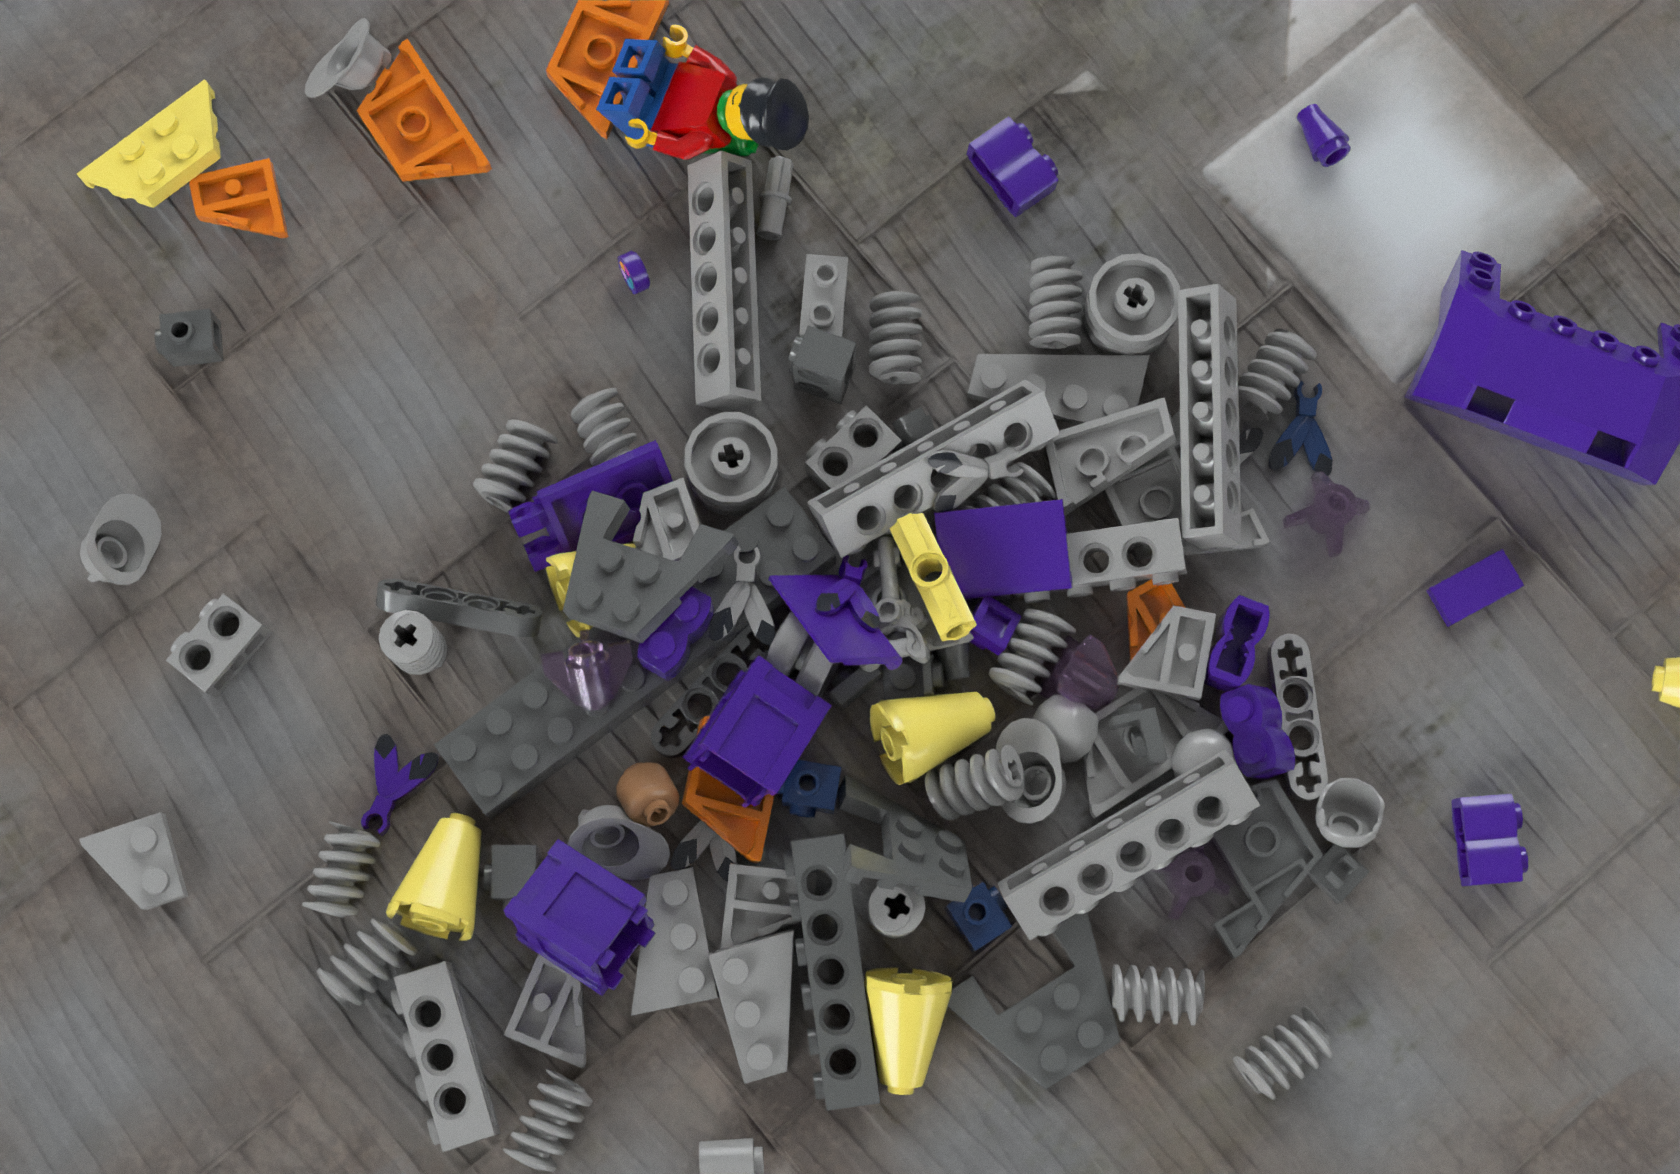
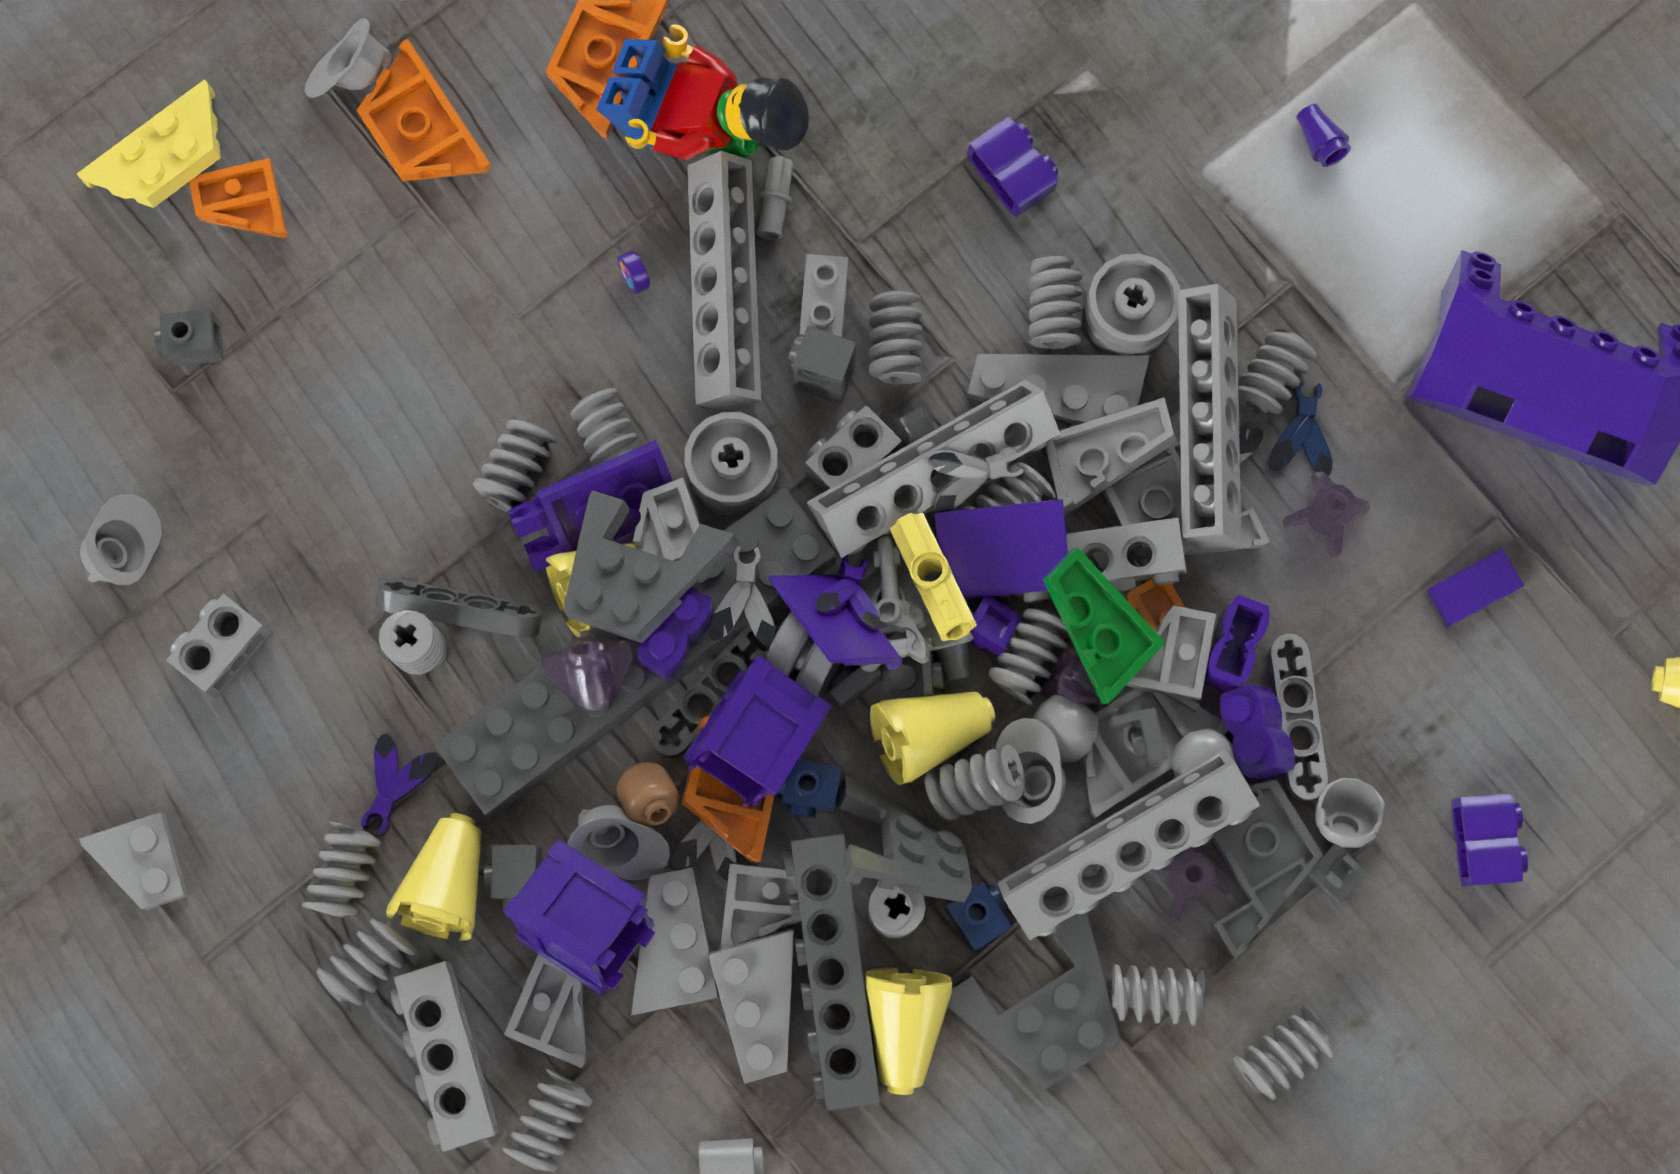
(1101, 624): none -> green wing

